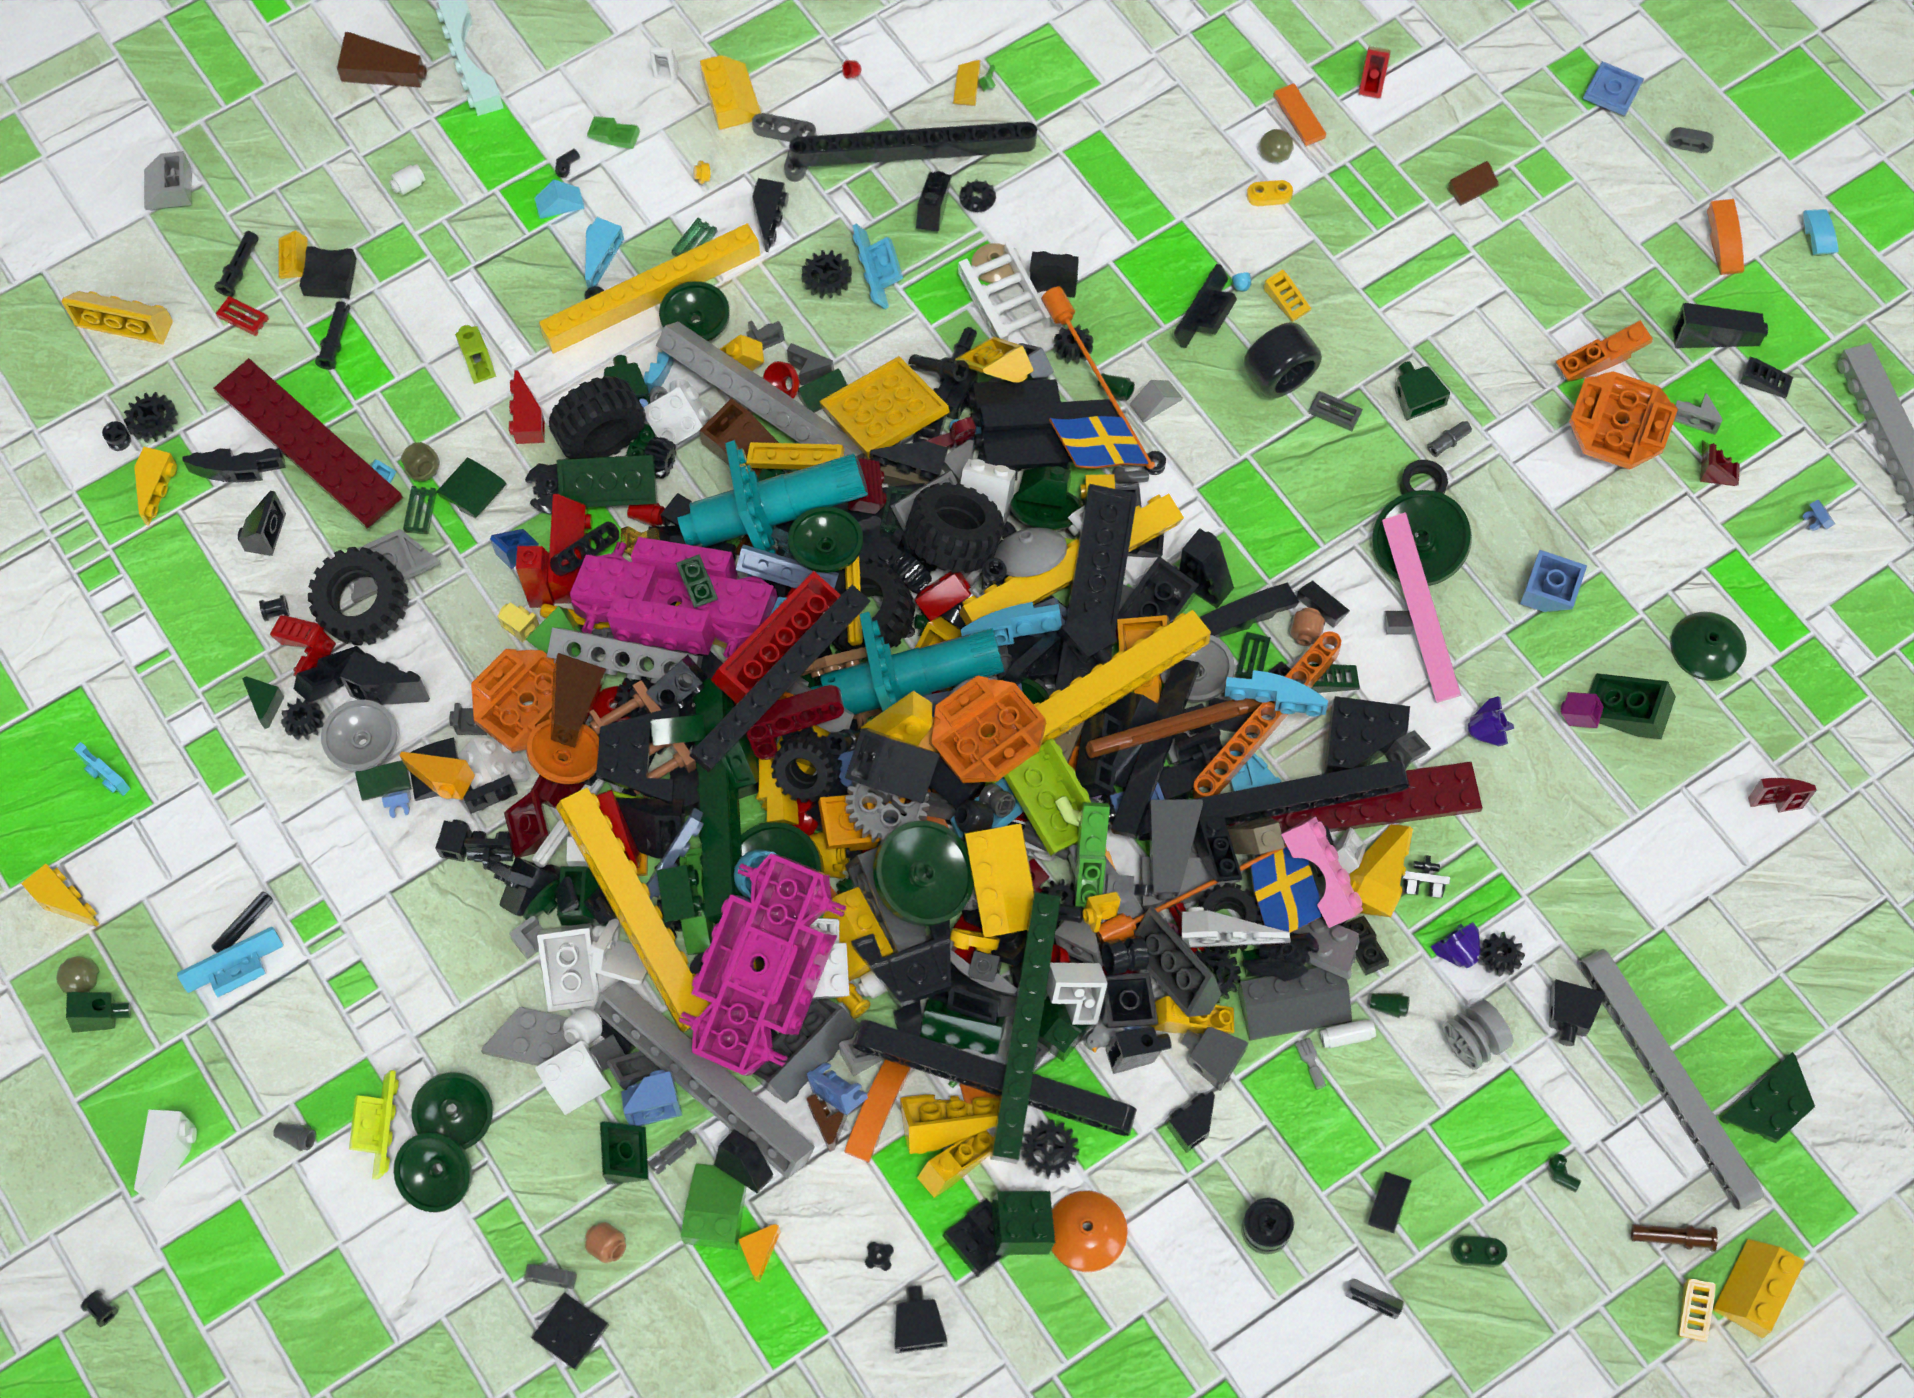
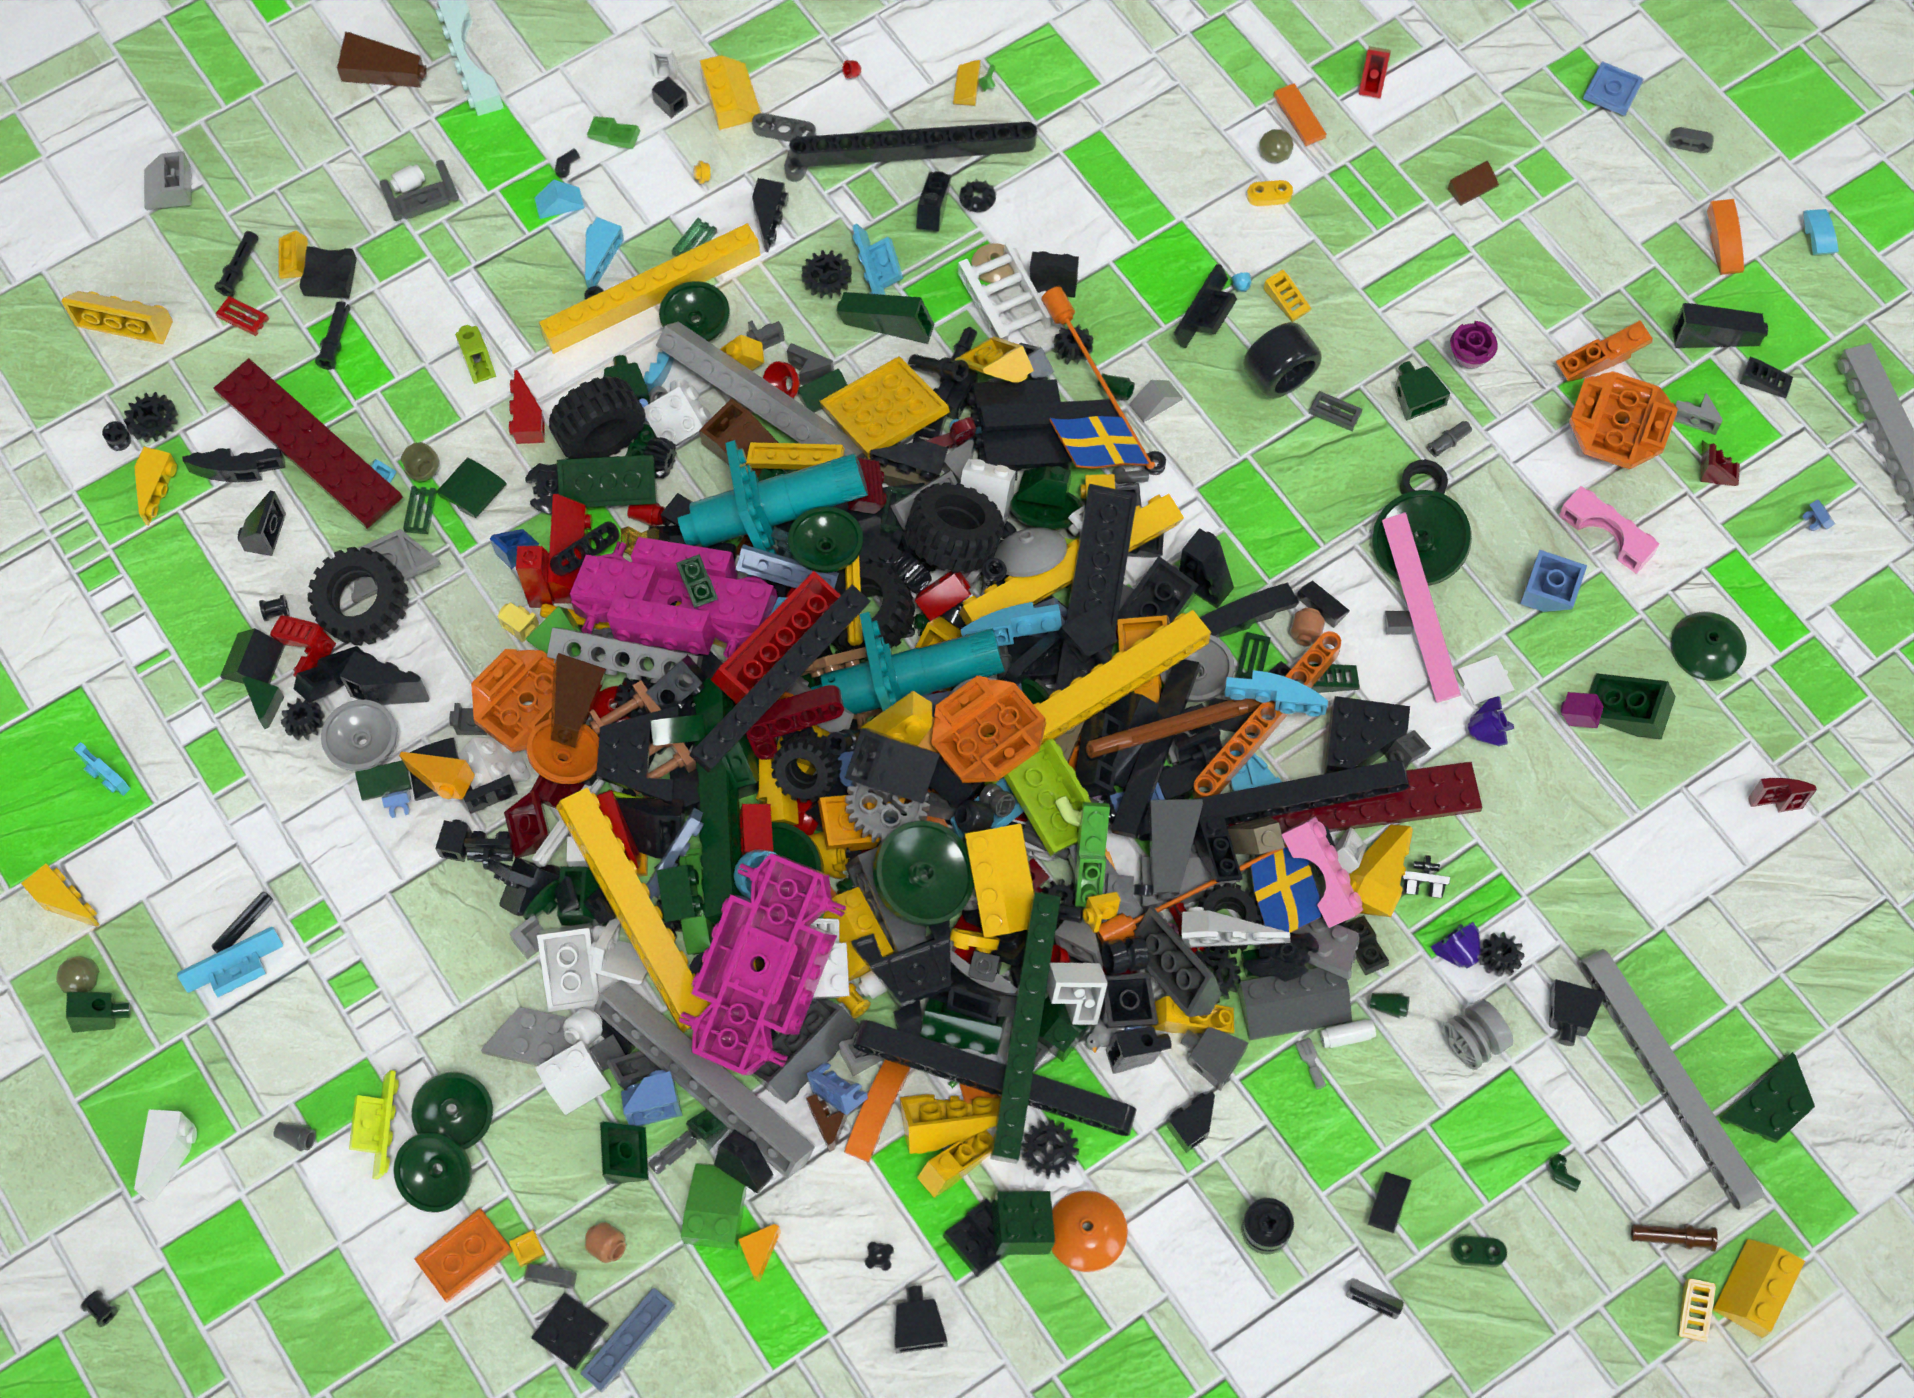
(252, 656): none -> black slope
(422, 199): none -> dark grey plate
(463, 1255): none -> orange tile
(527, 1248): none -> yellow tile
(627, 1340): none -> sand blue plate
(669, 97): none -> black brick
(706, 1128): none -> clear green slope
(755, 827): none -> red hinge
(887, 314): none -> dark green slope
(1473, 344): none -> magenta cone
(1485, 680): none -> white piece
(1586, 510): none -> bright pink arch

